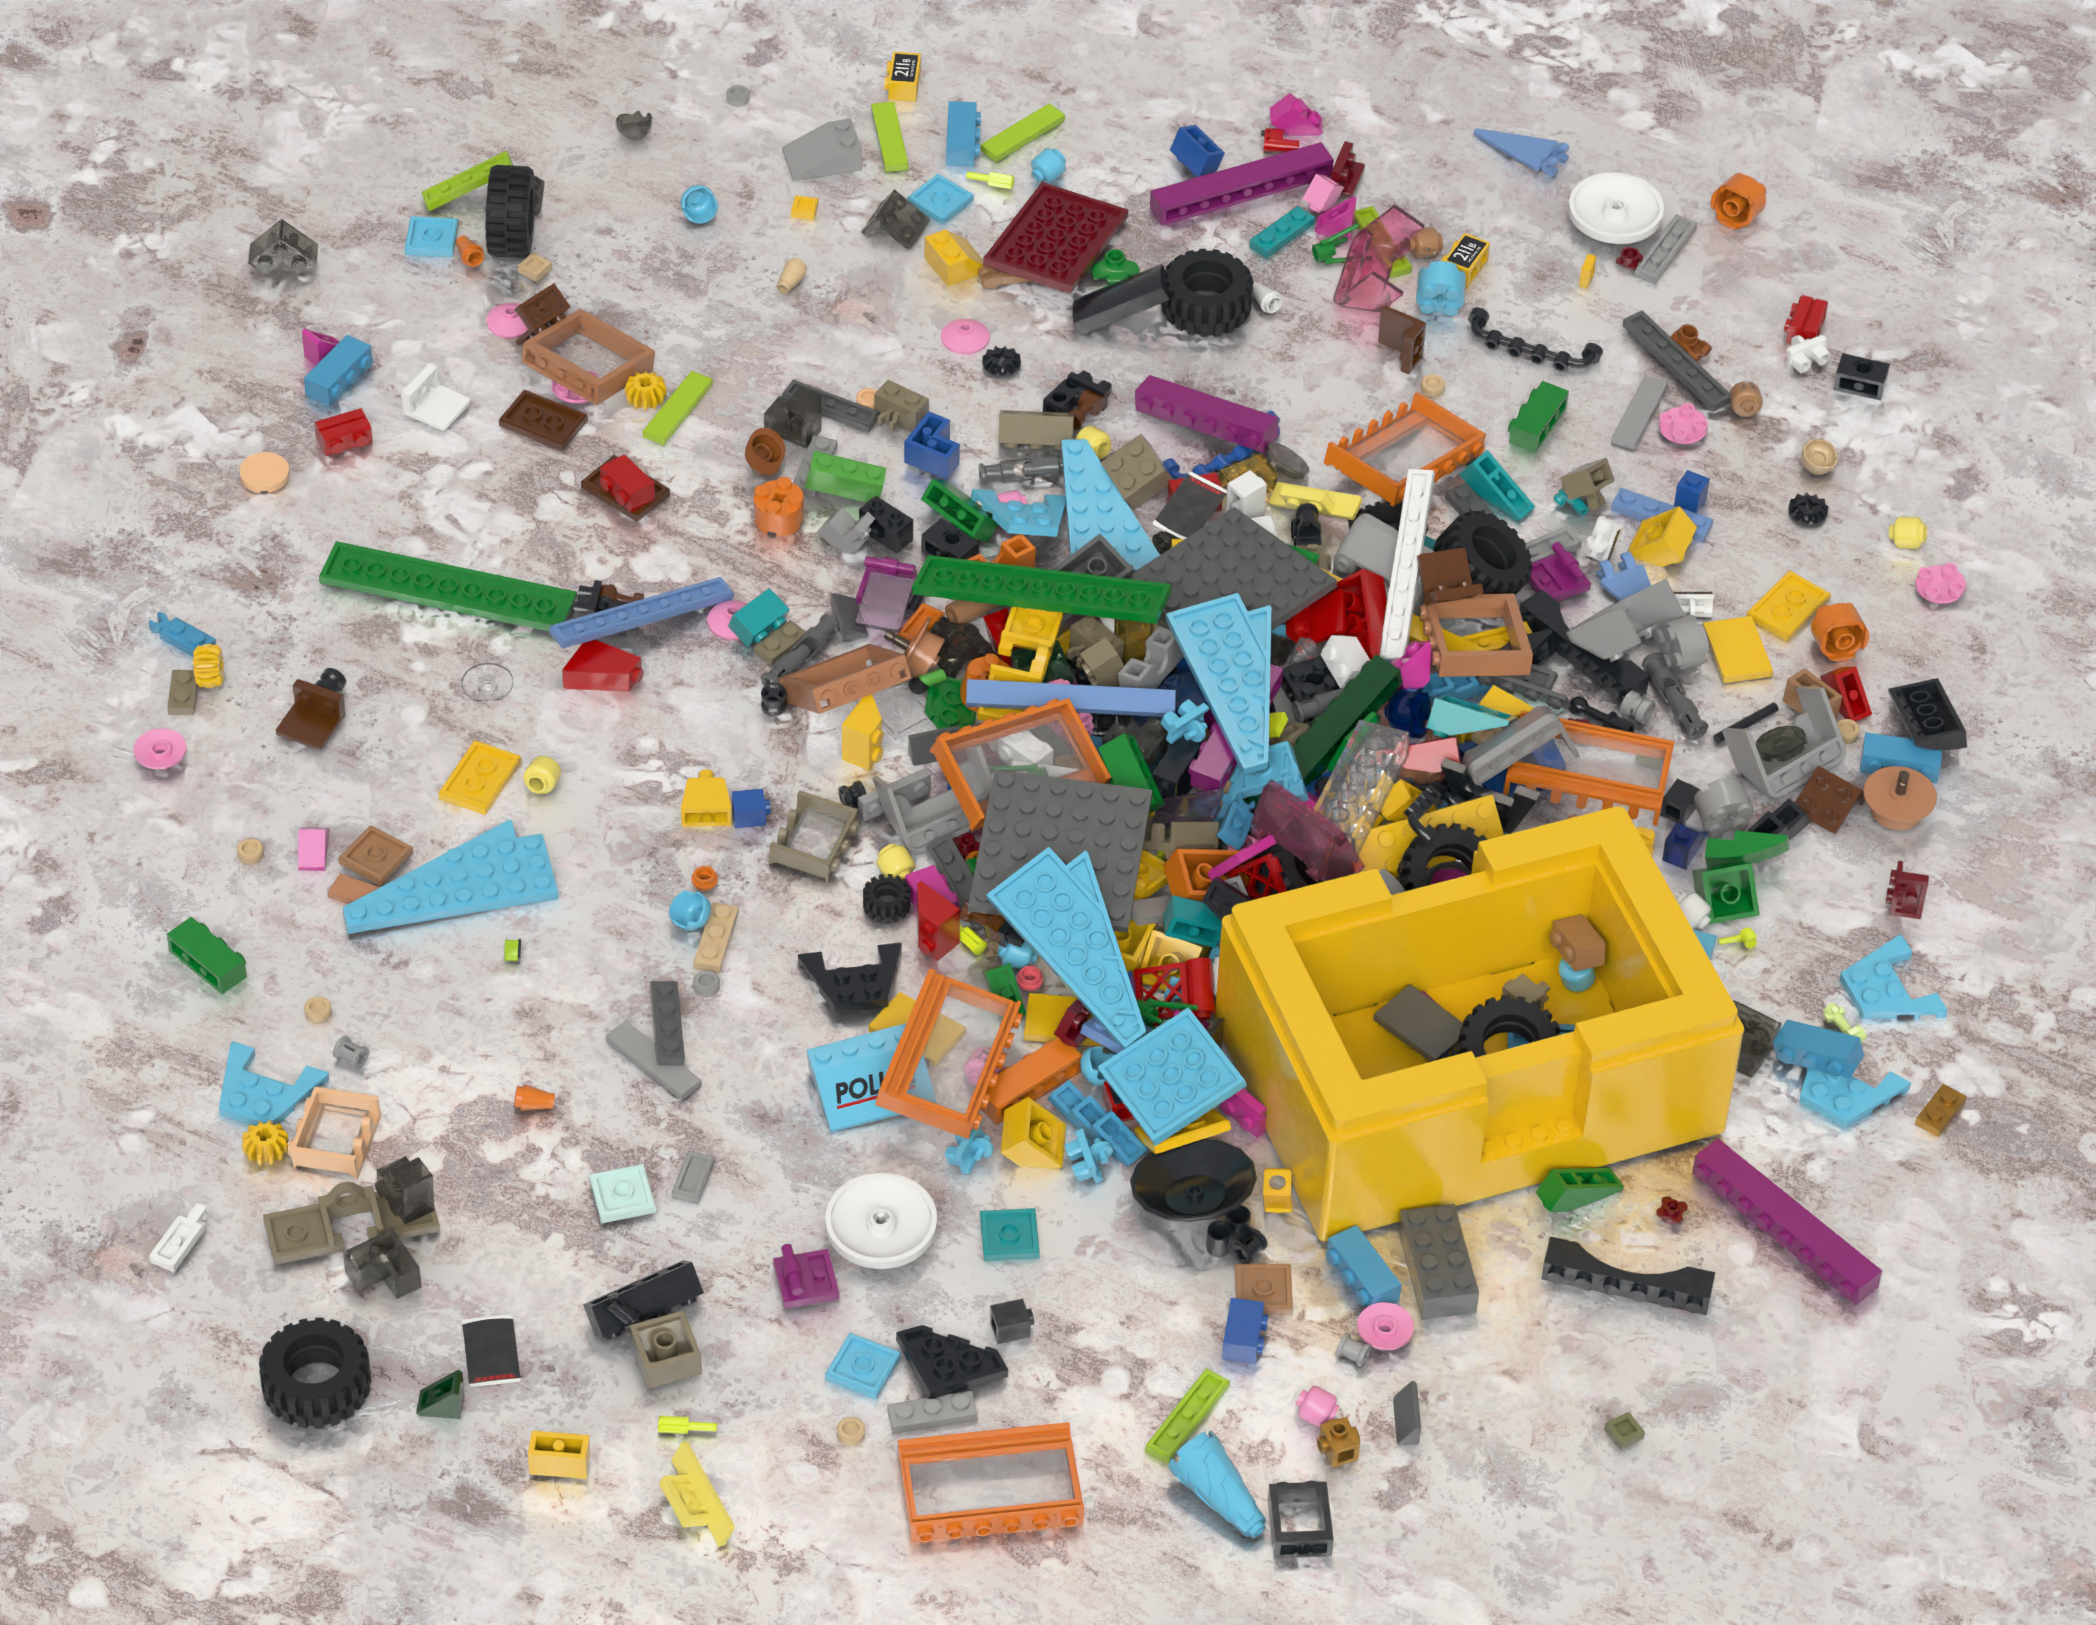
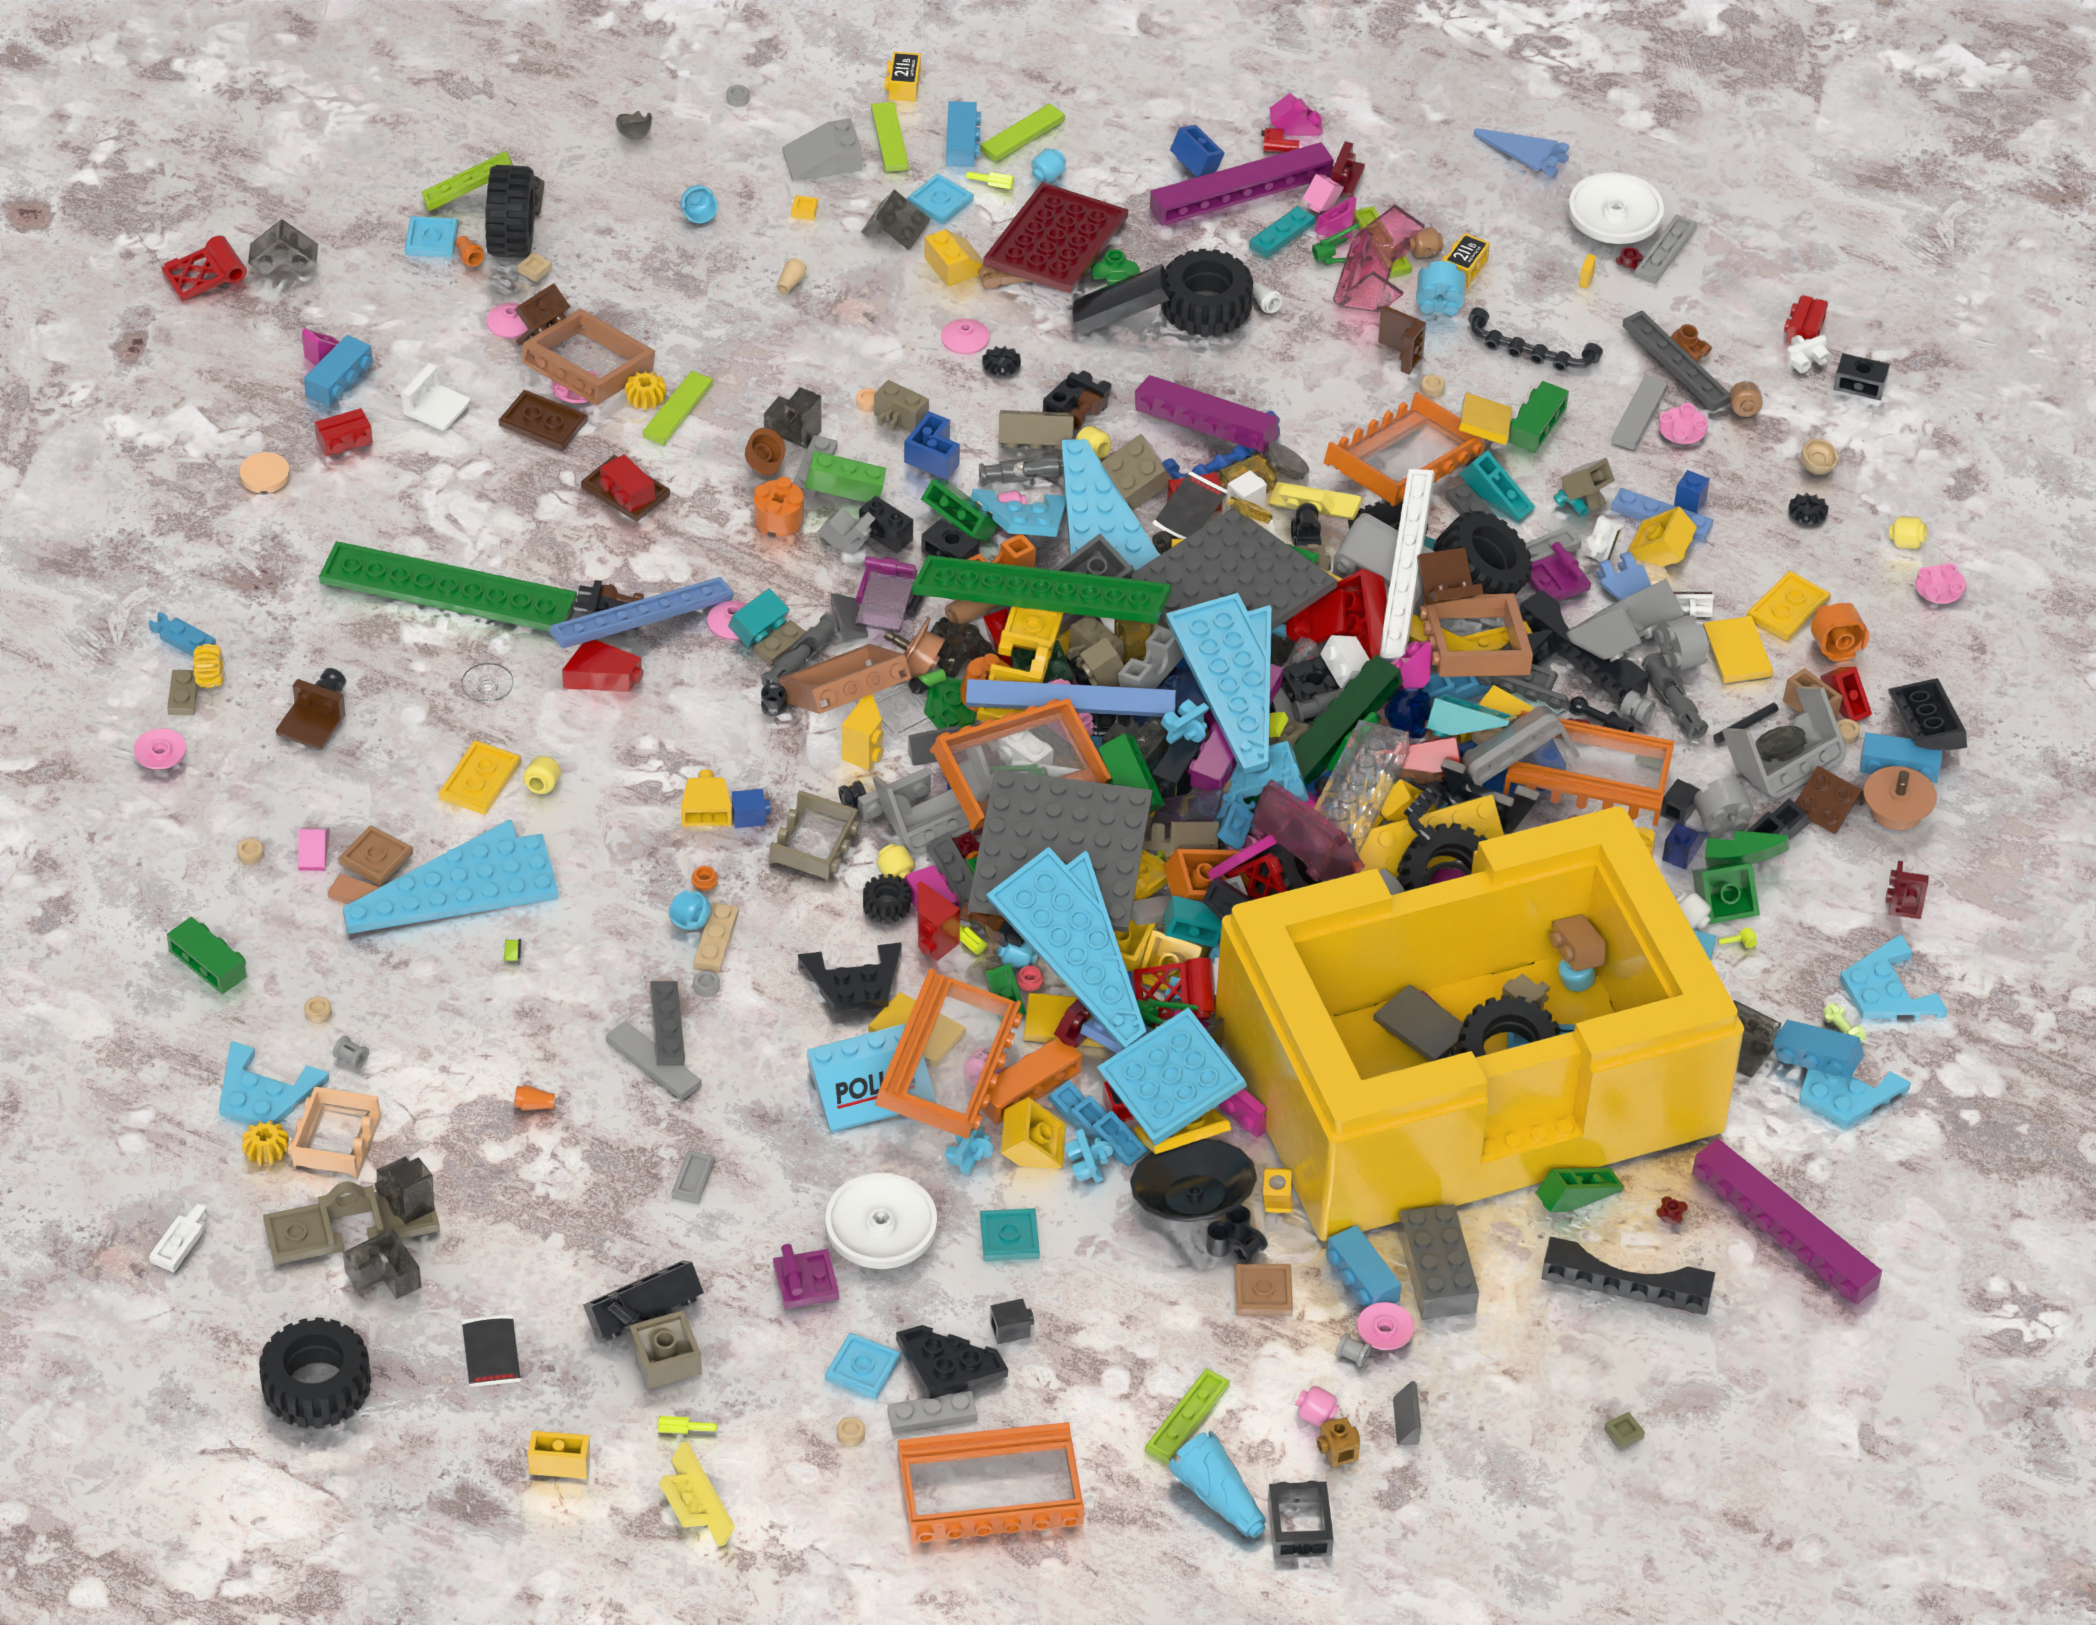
(222, 263): none -> red piece
(443, 1397): dark green slope -> none
(622, 1193): light aqua plate -> none
(838, 408): dark grey tile -> none
(916, 621): orange tile -> none
(1090, 1061): medium azure hair -> none
(1243, 1331): blue brick -> none
(1250, 509): none -> clear yellow tile
(1485, 418): none -> yellow tile
(1738, 201): orange brick -> none
(1940, 1110): pearl gold plate -> none

